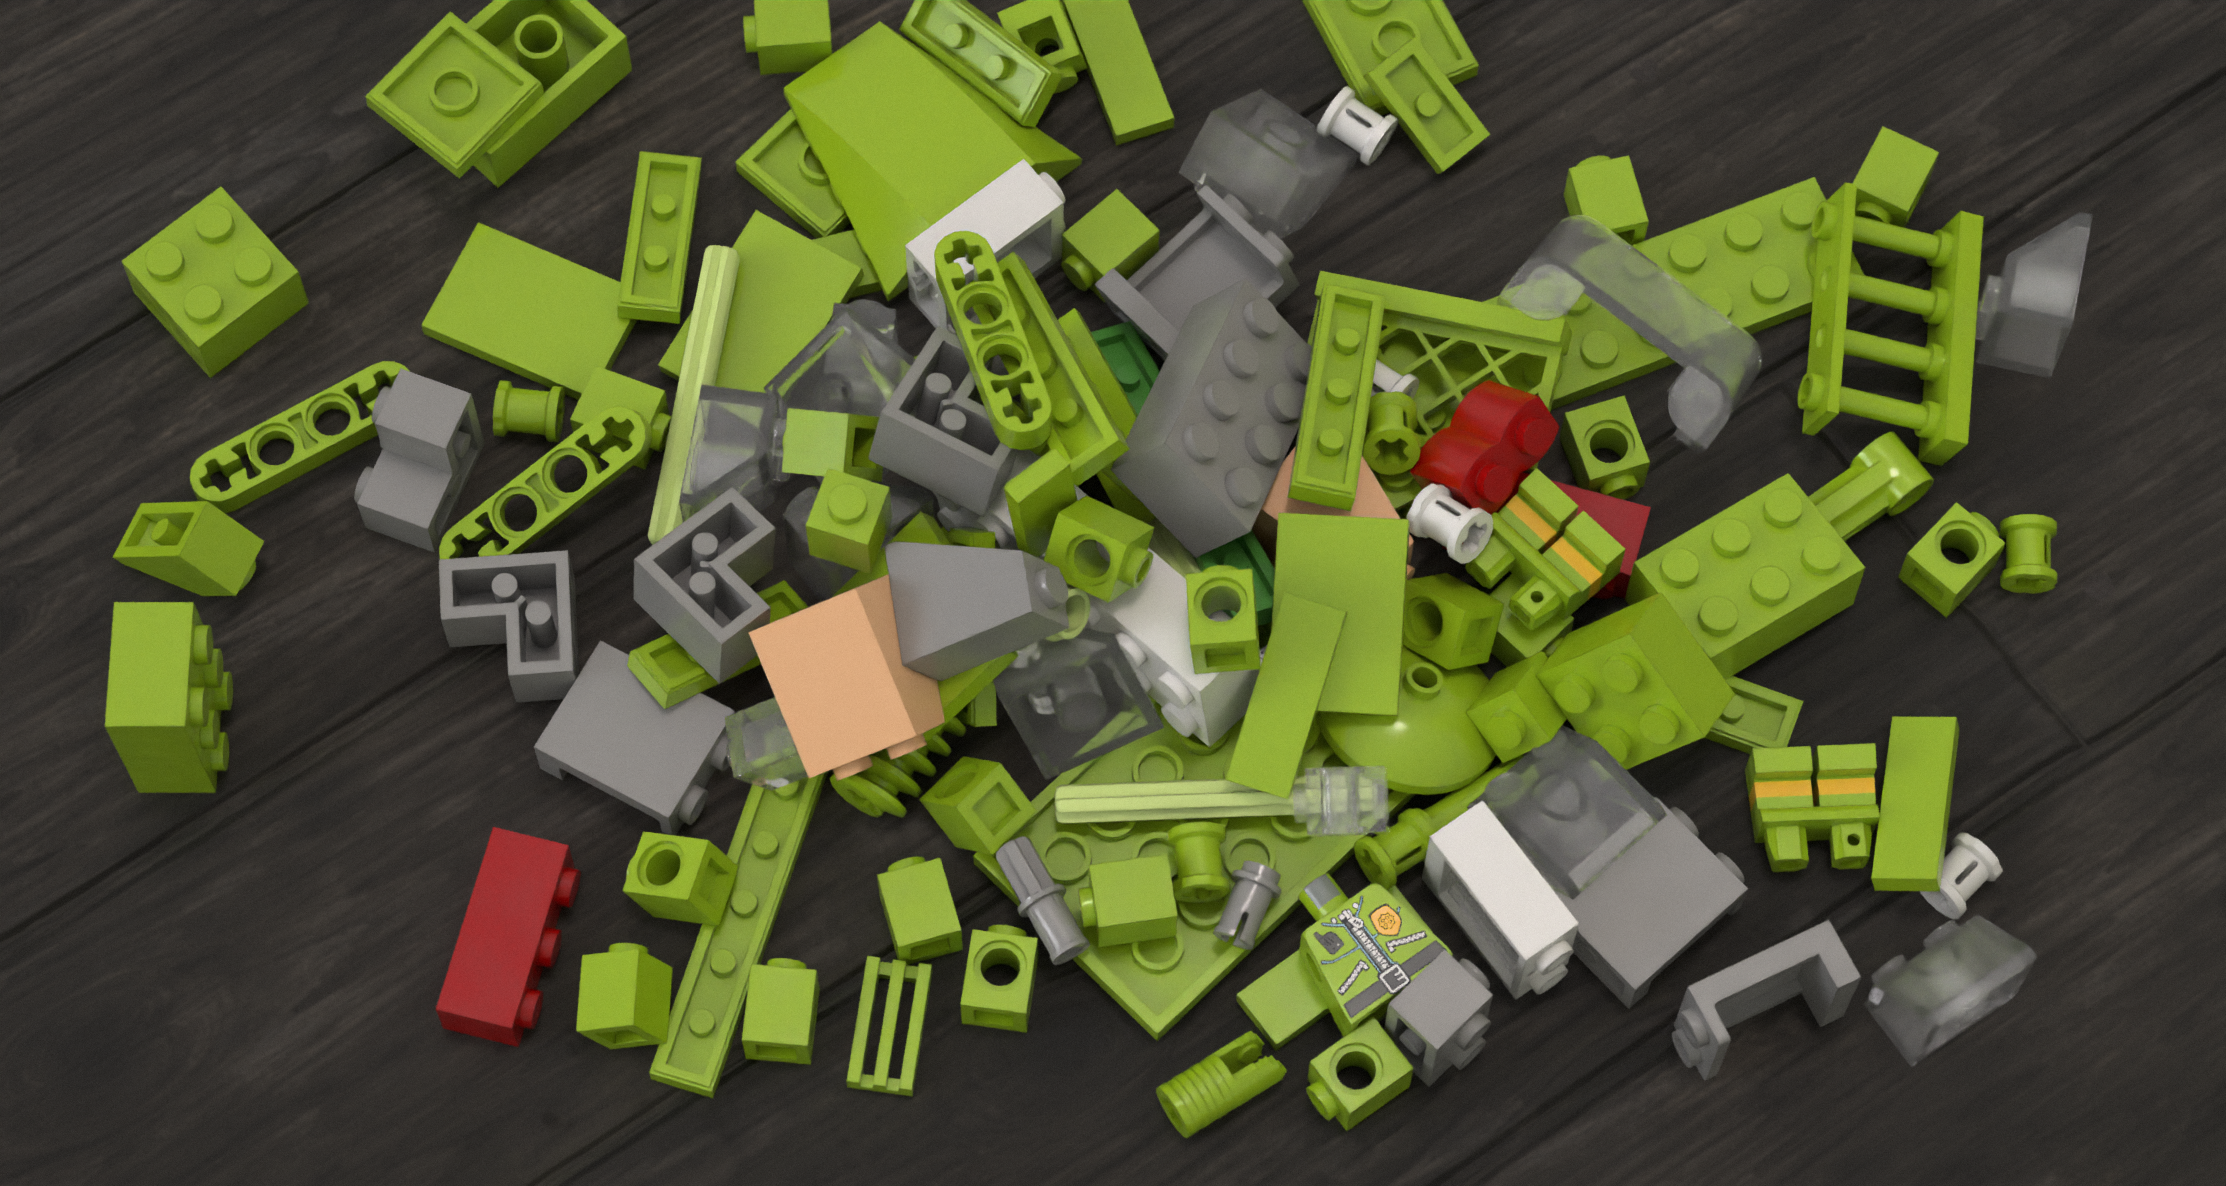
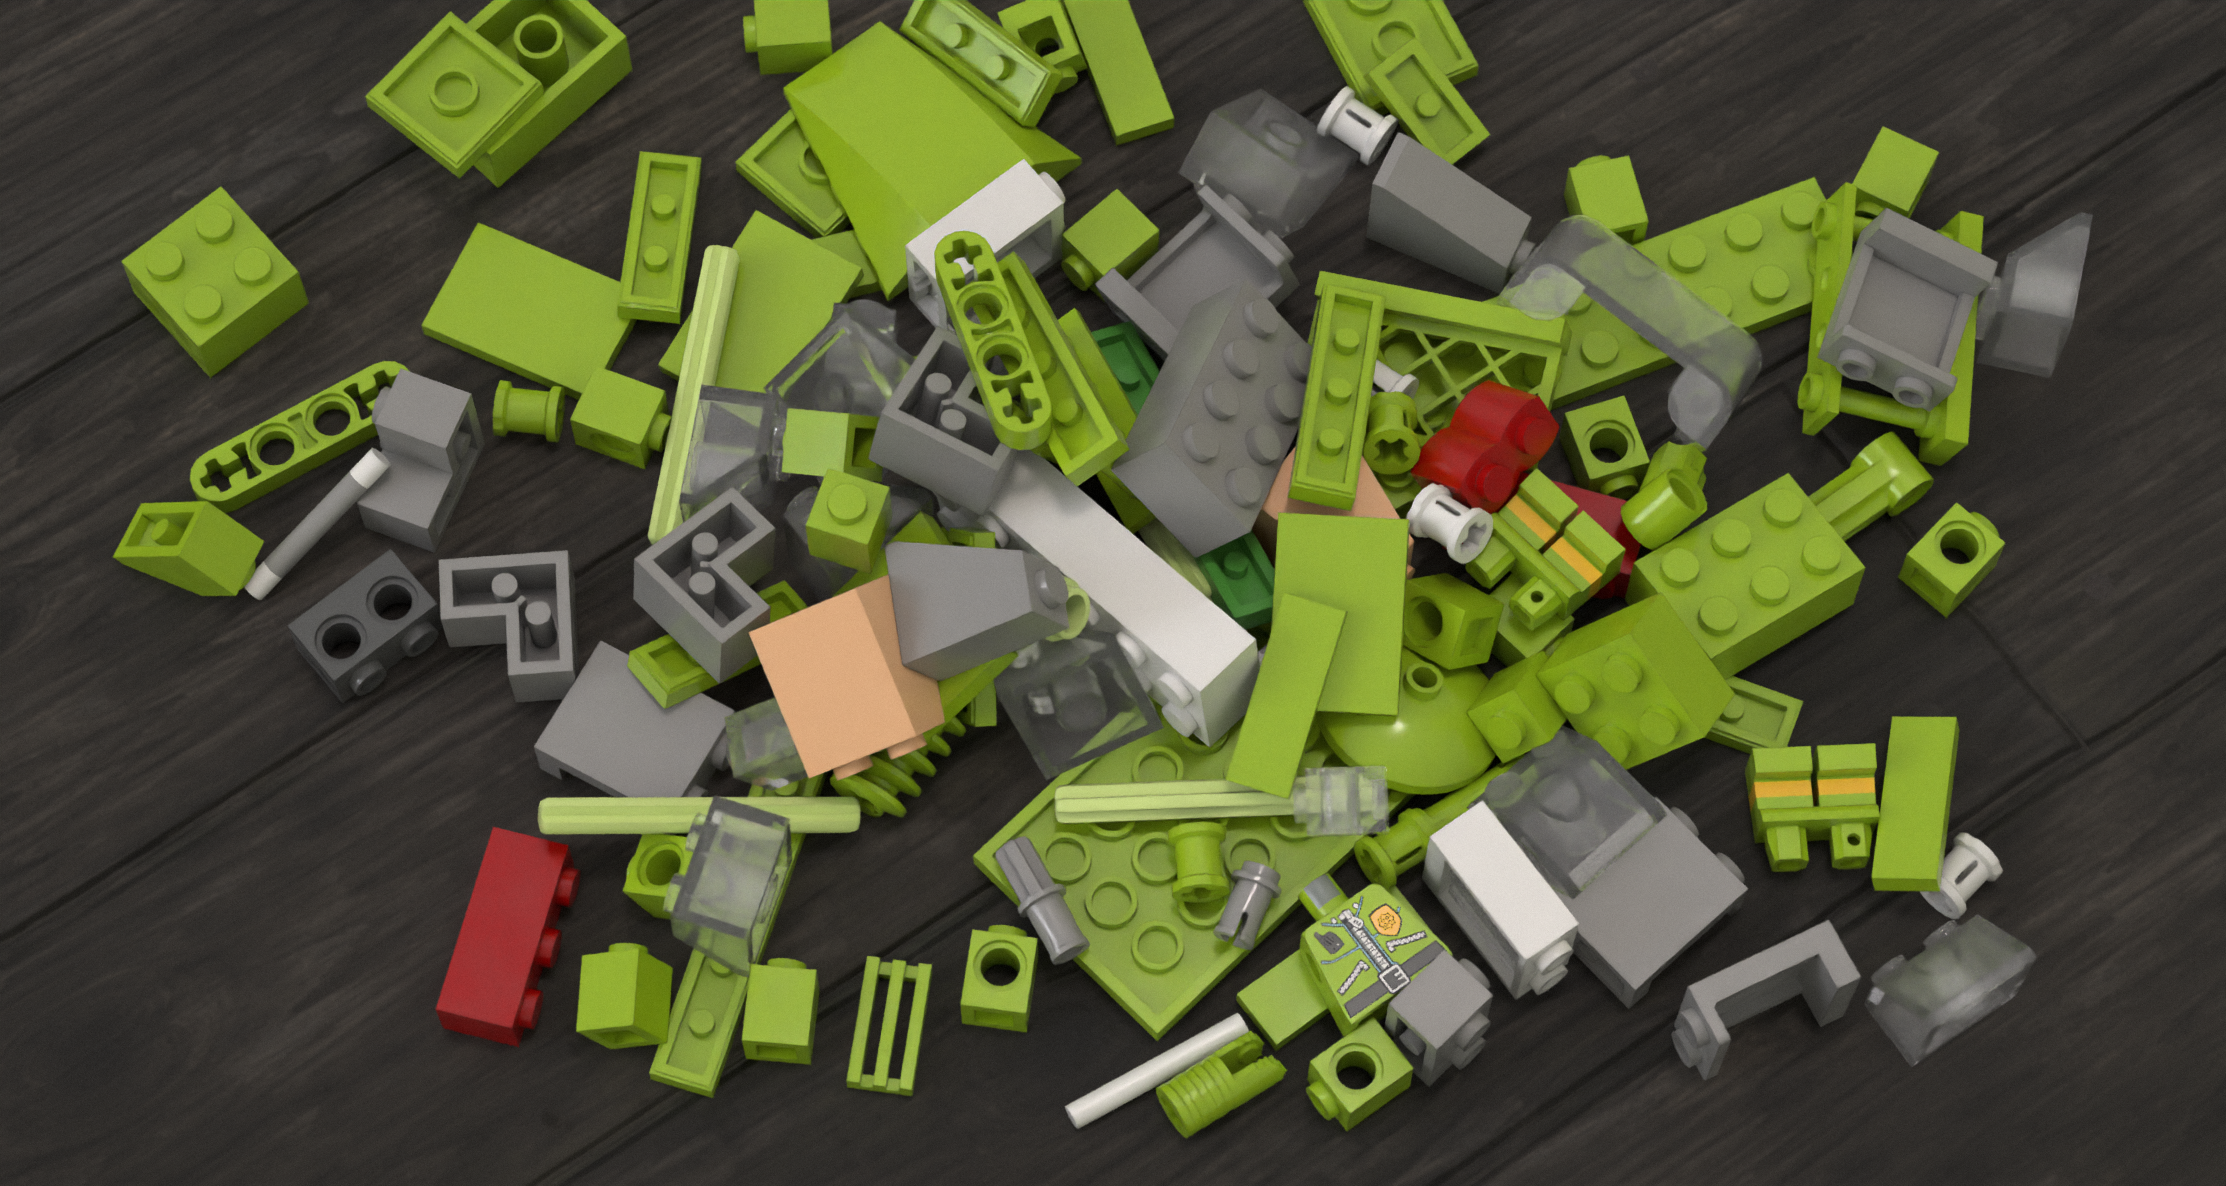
(167, 697): lime brick -> none
(317, 523): none -> light grey bar
(355, 615): none -> dark grey brick
(540, 485): lime beam -> none
(676, 814): none -> yellowish green axle
(730, 882): none -> clear slope
(919, 909): lime brick -> none
(978, 805): lime brick -> none
(1036, 499): lime tile -> none
(1076, 552): lime brick -> none
(1129, 900): lime brick -> none
(1154, 1071): none -> white bar
(1225, 644): lime brick -> none
(1446, 217): none -> light grey slope
(1668, 496): none -> lime piece
(1904, 309): none -> light grey panel
(2028, 553): lime bush -> none

